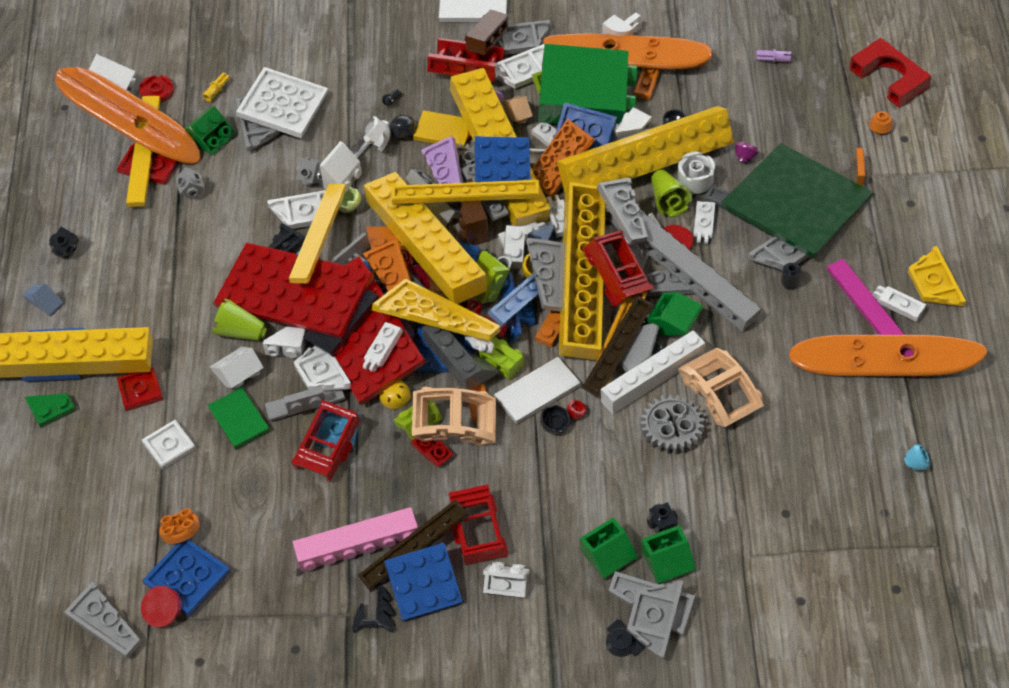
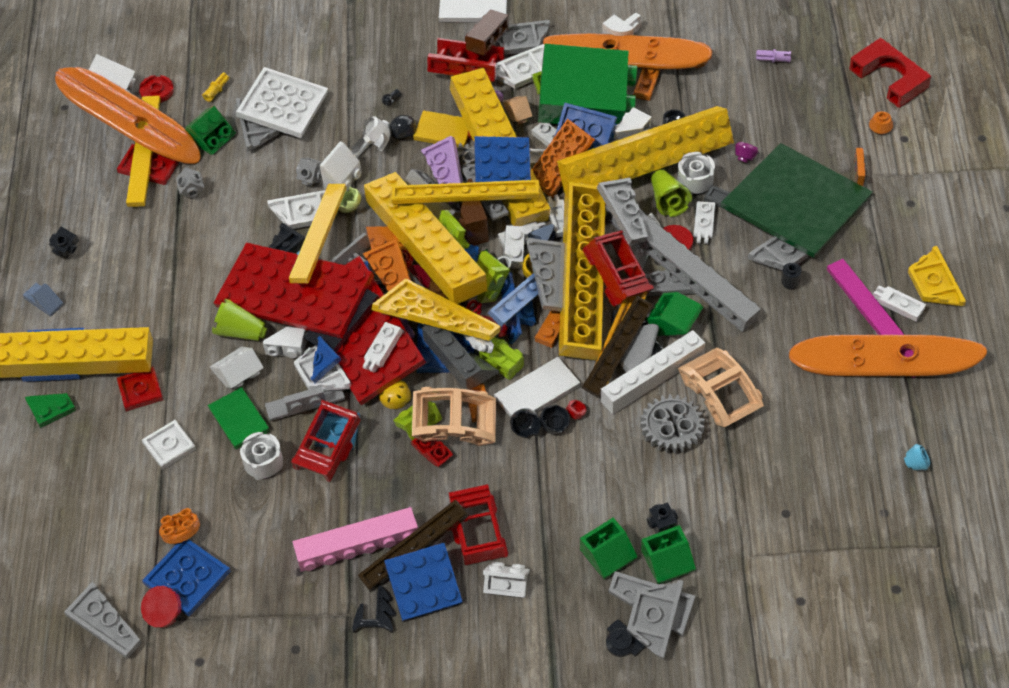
(261, 455): none -> white brick
(324, 360): none -> blue tile
(453, 227): none -> lime bracket
(525, 422): none -> black hair

